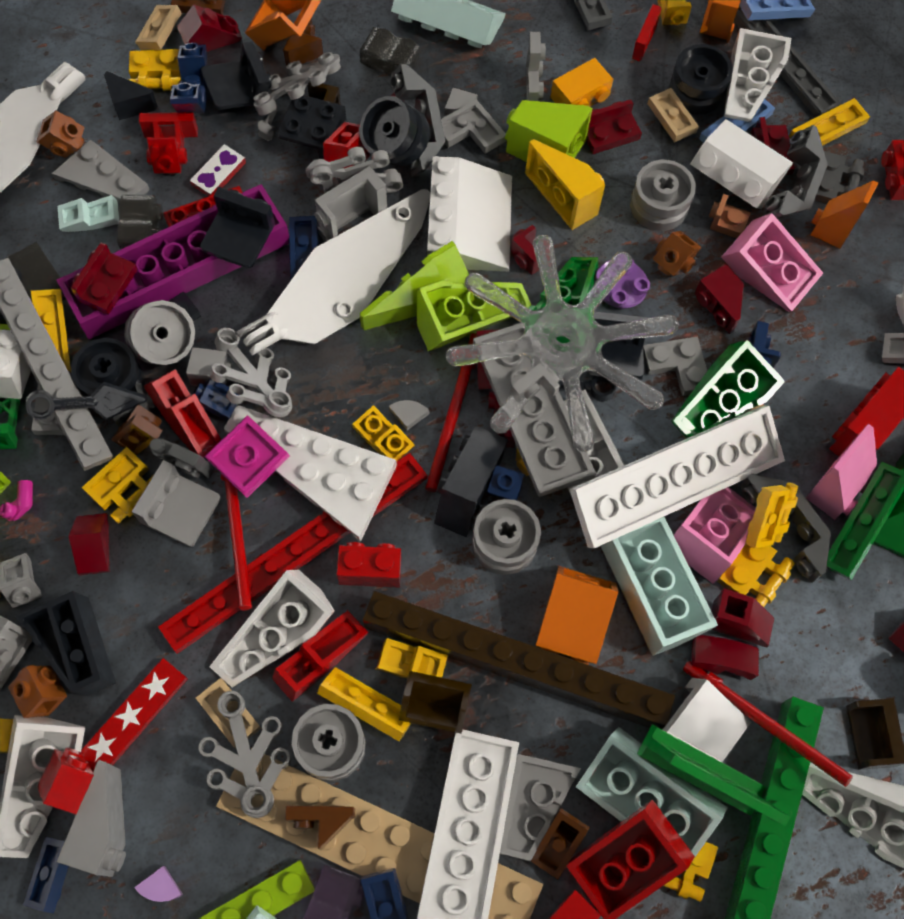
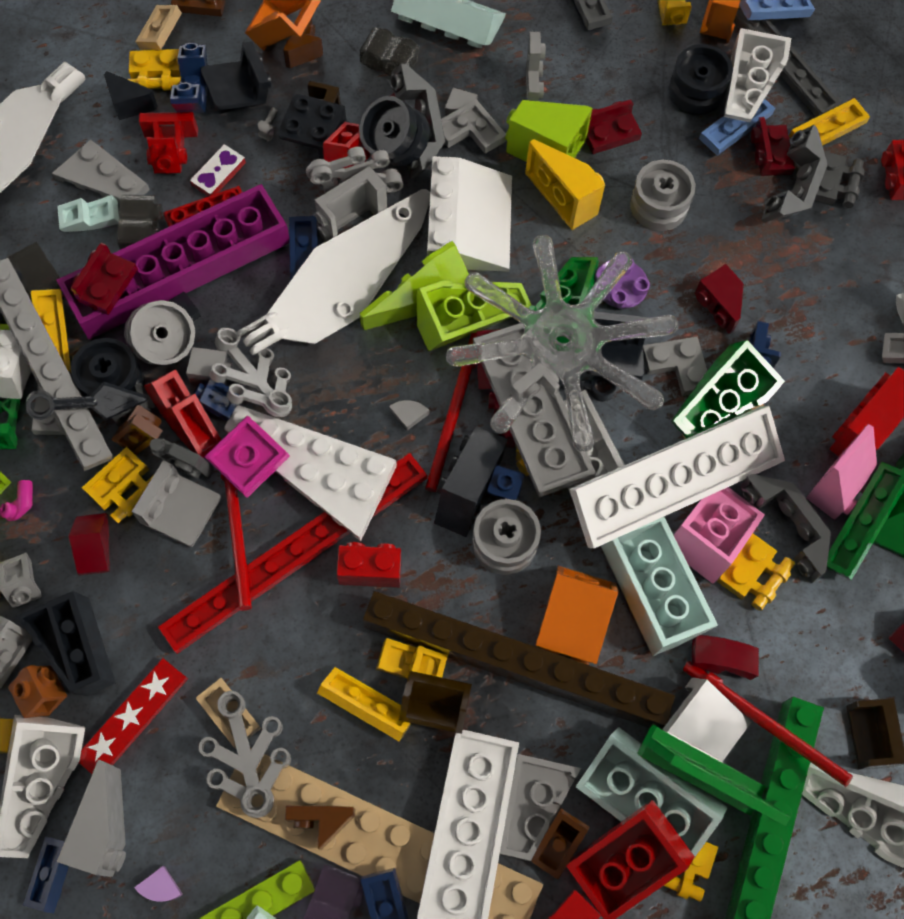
(61, 134): dark orange brick -> none
(65, 780): red brick -> none
(208, 28): dark red slope -> none
(238, 228): black bracket -> none
(281, 622): white wedge -> none
(297, 81): light grey plant -> none
(319, 655): red slope -> none
(326, 723): light grey wheel -> none
(382, 435): yellow slope -> none
(523, 249): dark red bracket -> none
(583, 85): light orange brick -> none
(646, 32): red tile -> none
(672, 115): tan plate -> none
(676, 254): dark orange brick -> none
(728, 218): nougat bracket -> none
(741, 163): white slope -> none
(742, 618): dark red slope -> none
(771, 515): yellow plate -> none
(772, 262): bright pink slope -> none
(842, 214): orange slope -> none

